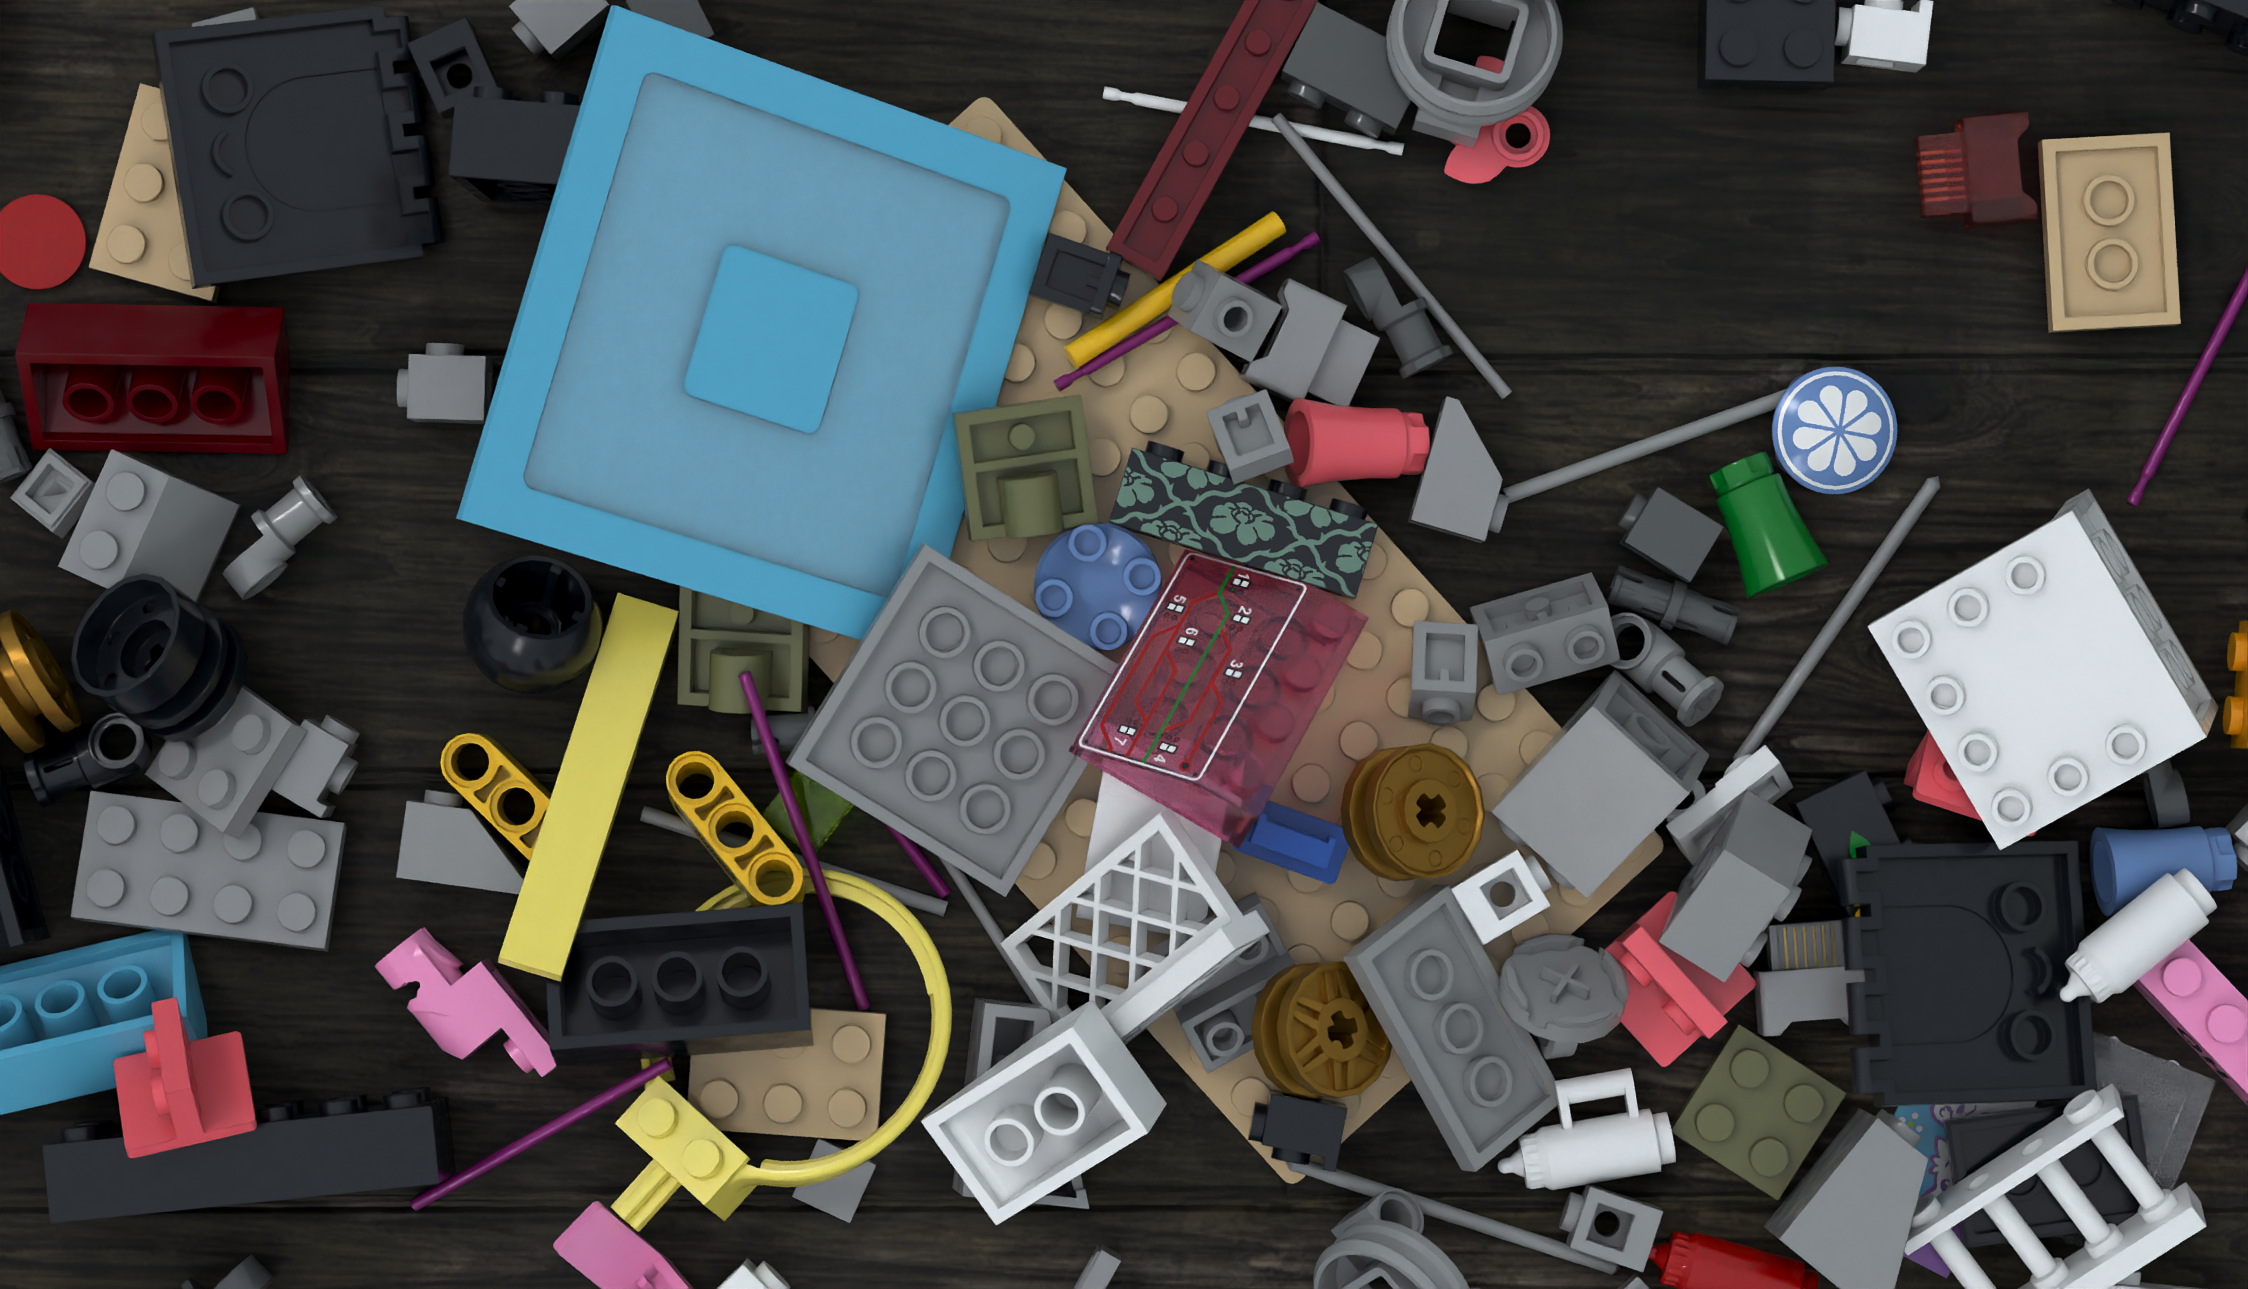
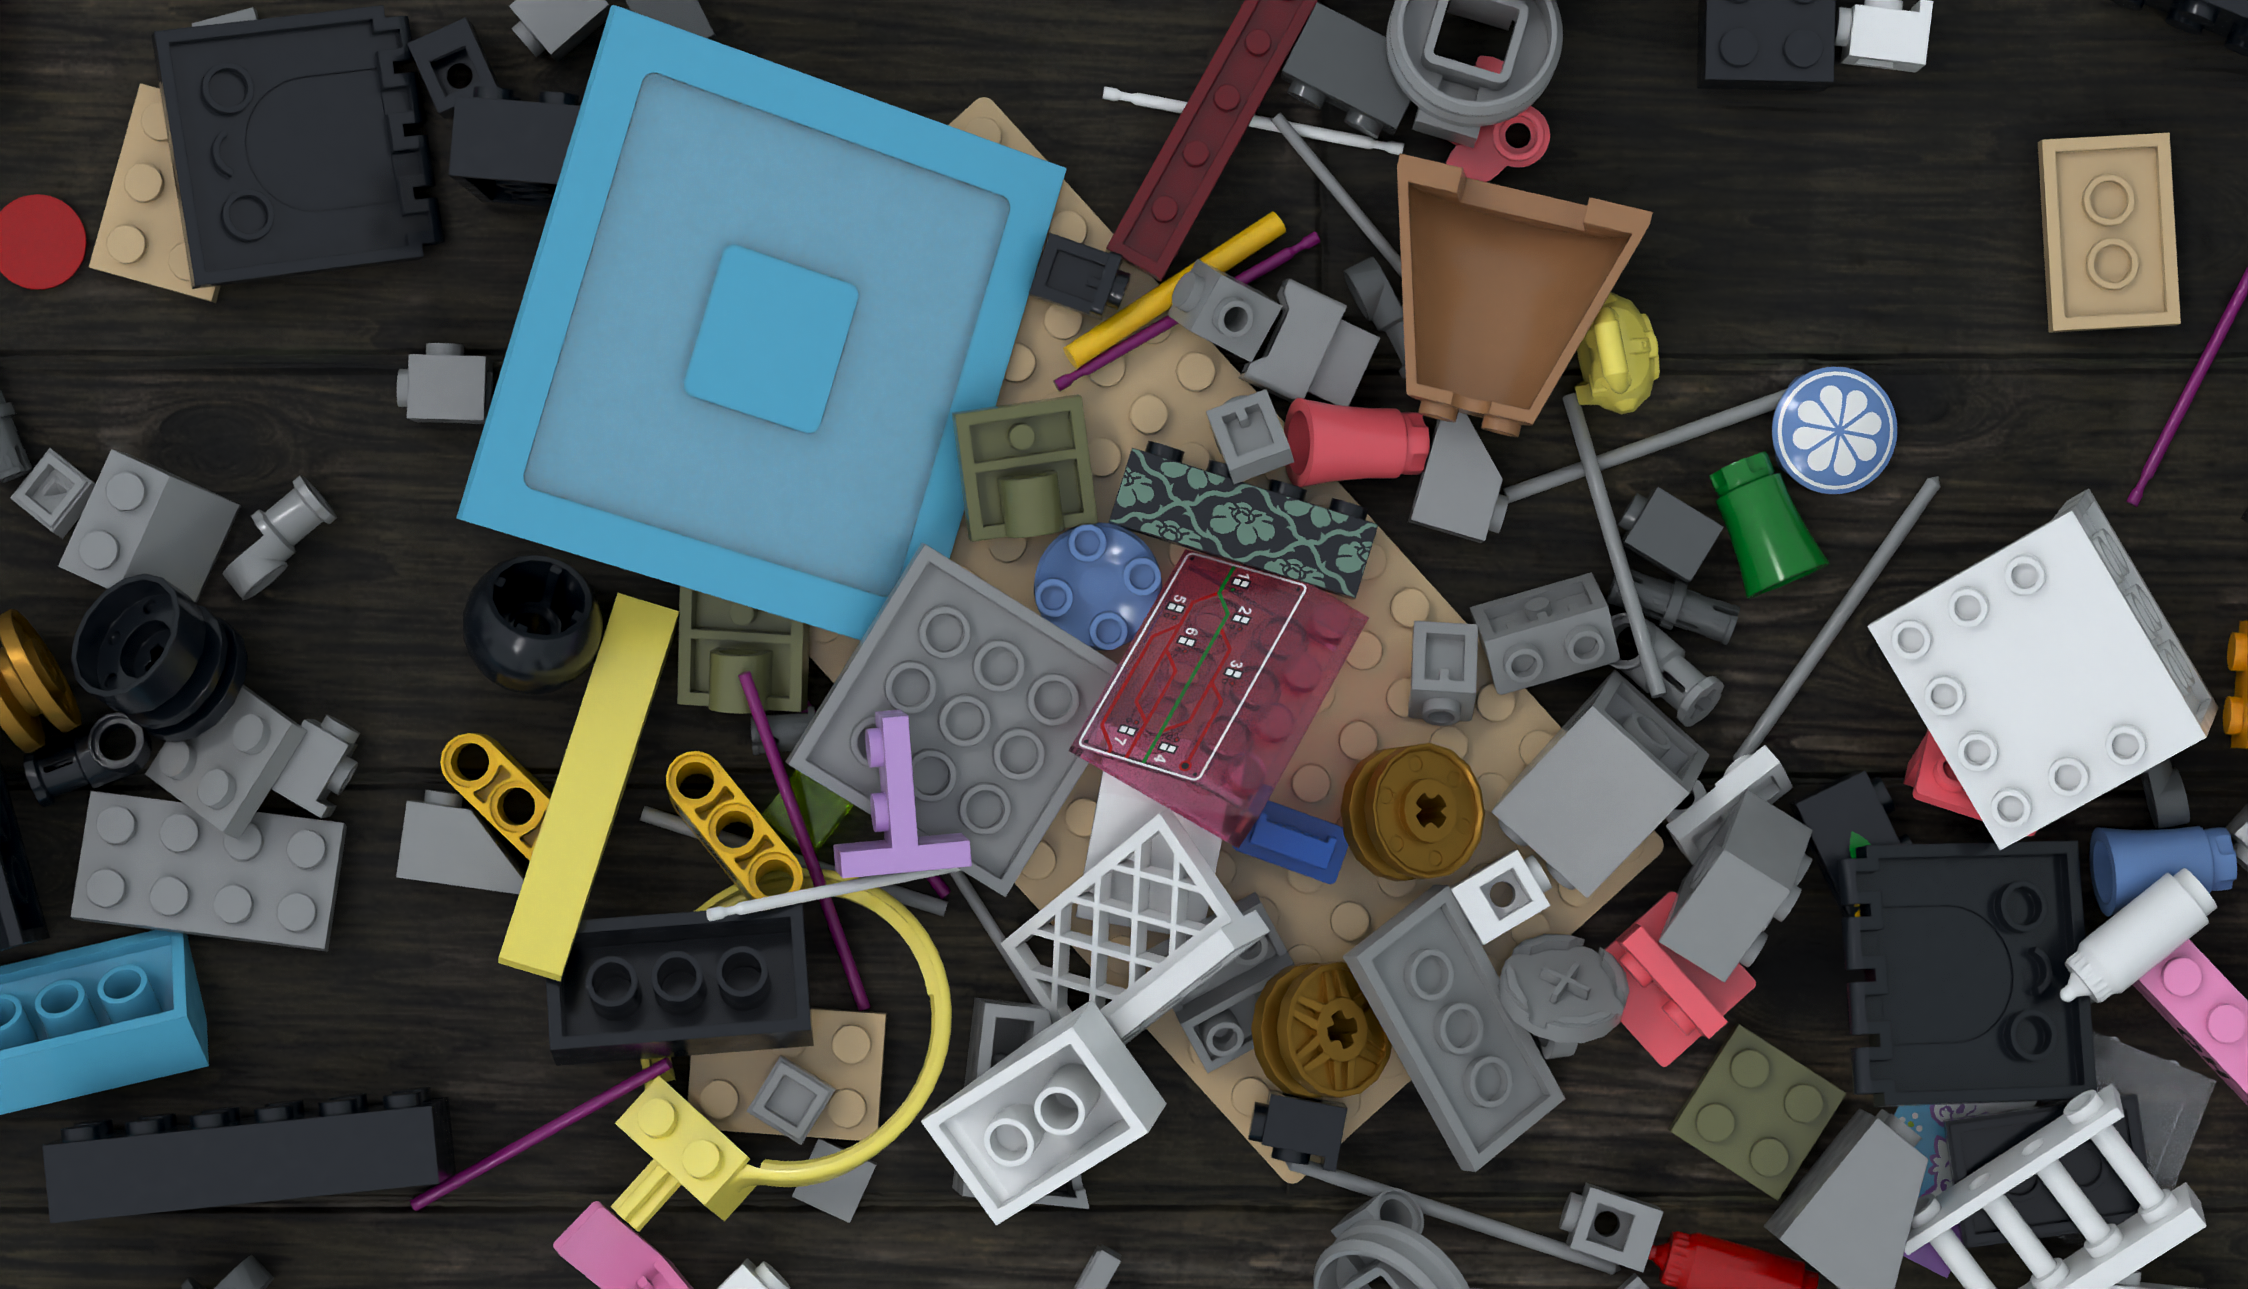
(155, 378): dark red slope -> none
(182, 1088): coral bracket -> none
(467, 1008): bright pink plate -> none
(791, 1100): none -> light grey tile
(821, 892): none -> white piece
(895, 813): none -> lavender bracket
(1500, 289): none -> medium nougat cone
(1593, 1147): white piece -> none
(1614, 546): none -> light grey axle
(1618, 358): none -> light yellow piece
(1802, 976): light grey piece -> none
(1975, 172): clear red piece -> none

